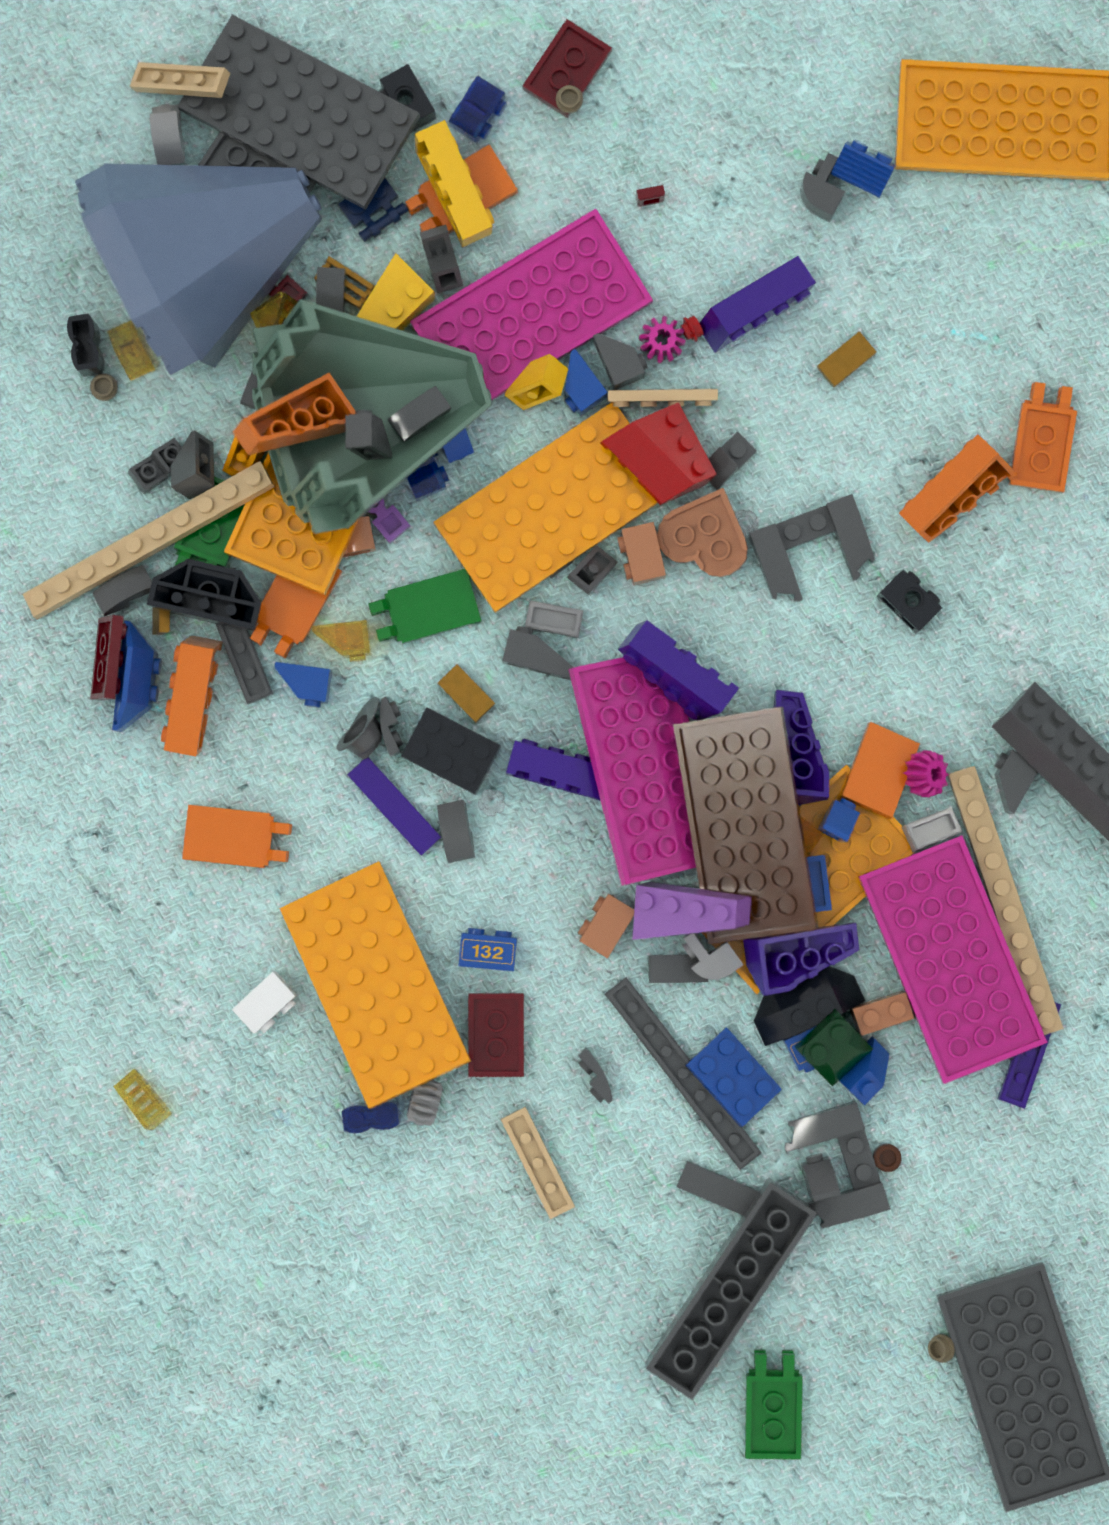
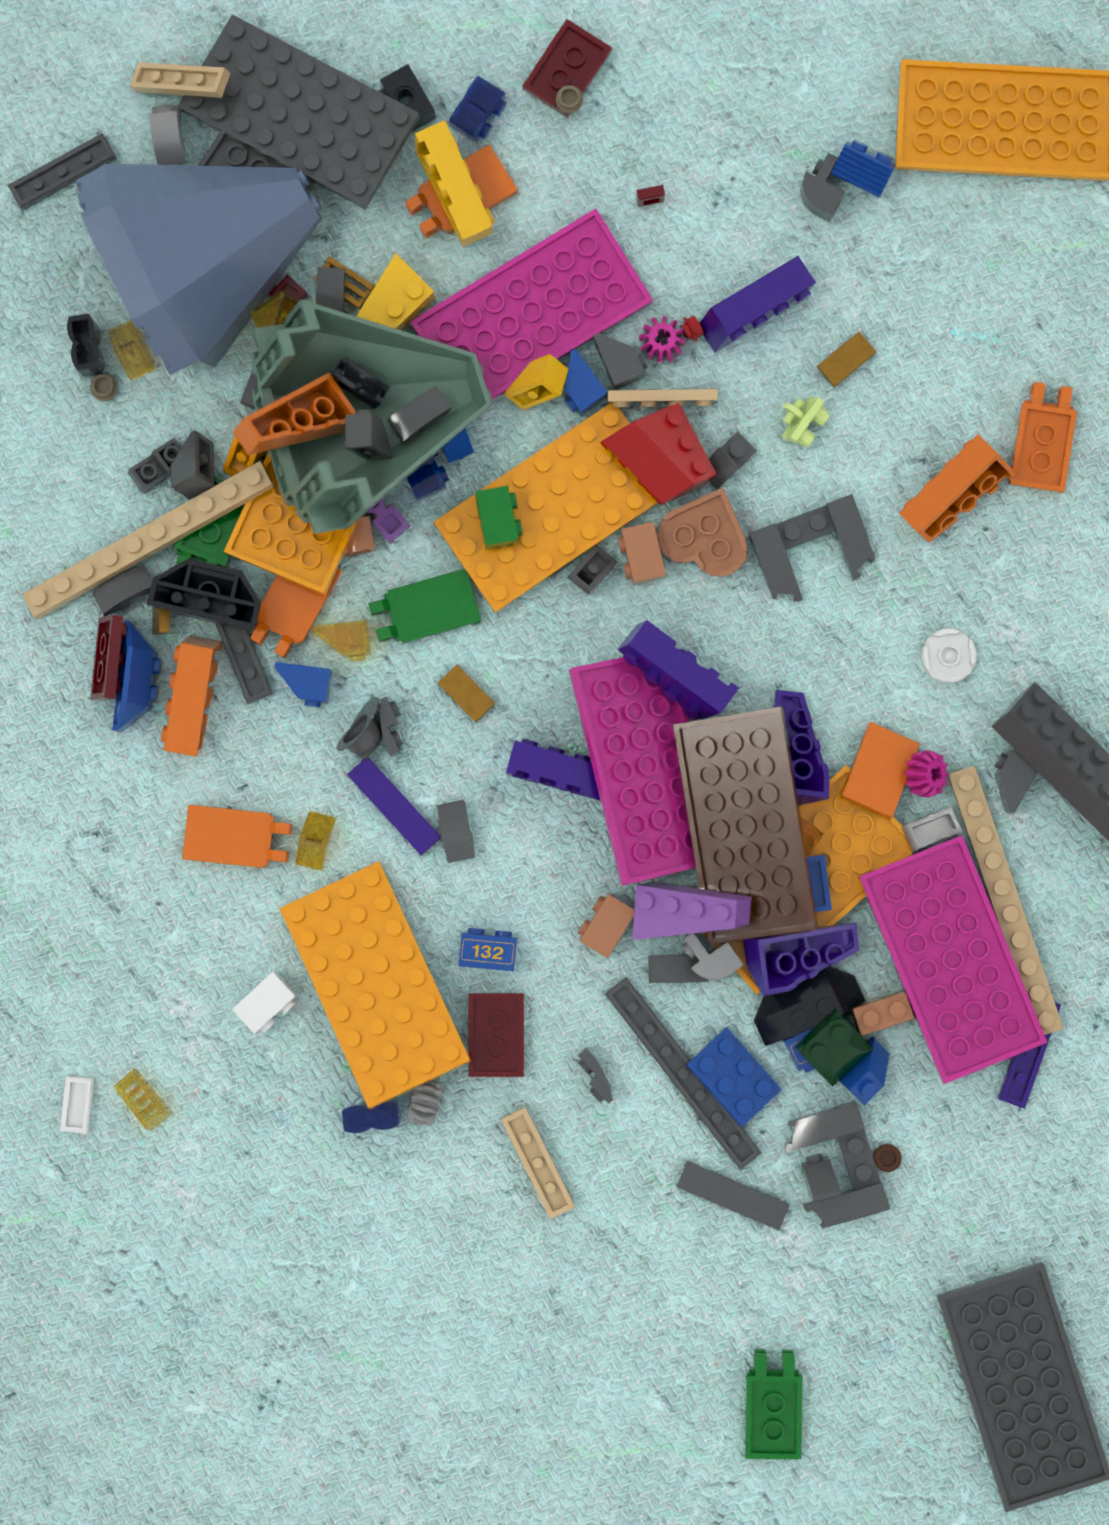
(61, 171): none -> dark grey tile
(77, 1104): none -> white tile
(315, 840): none -> clear yellow slope
(360, 383): none -> black hinge
(382, 200): dark blue plate -> none
(441, 259): dark grey brick -> none
(451, 751): black brick -> none
(497, 517): none -> green brick
(534, 654): dark grey slope -> none
(554, 619): light grey tile -> none
(730, 1288): dark grey brick -> none
(800, 416): none -> yellowish green hips
(839, 820): blue slope -> none
(894, 597): black brick -> none
(941, 1348): dark tan plate -> none
(948, 655): none -> white tile

